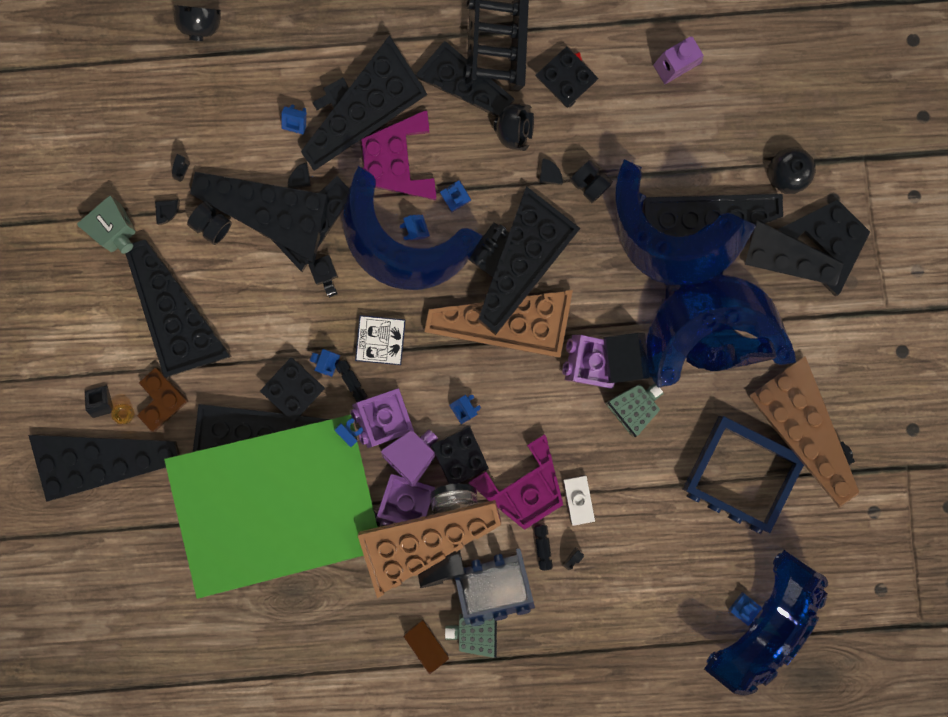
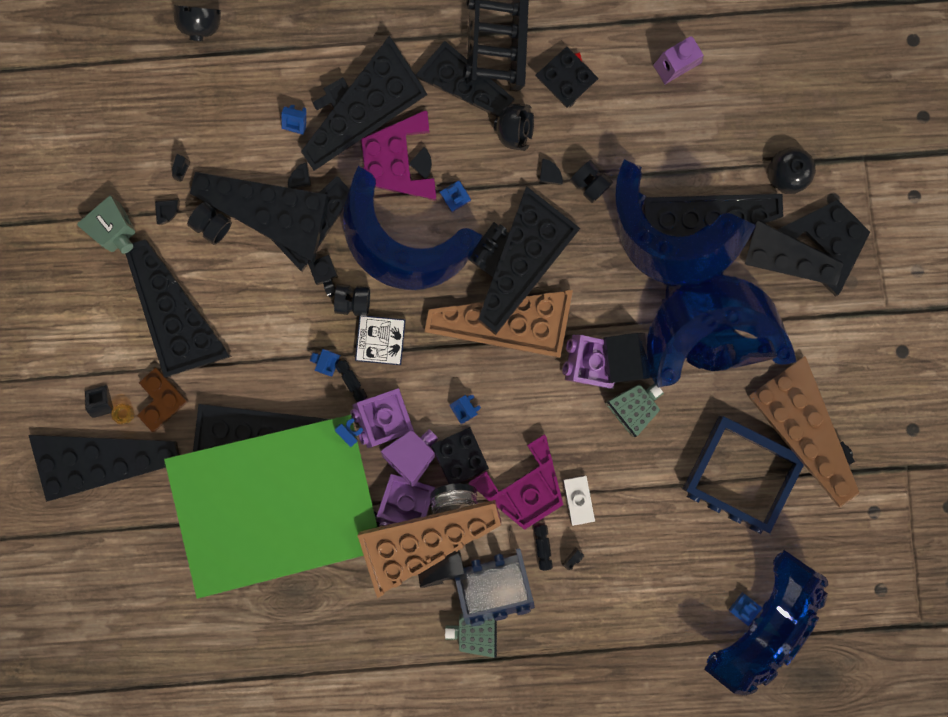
(292, 389): black hinge -> none
(360, 300): none -> black wheel
(416, 227): blue tile -> none
(422, 163): none -> black tile
(426, 646): reddish brown slope -> none

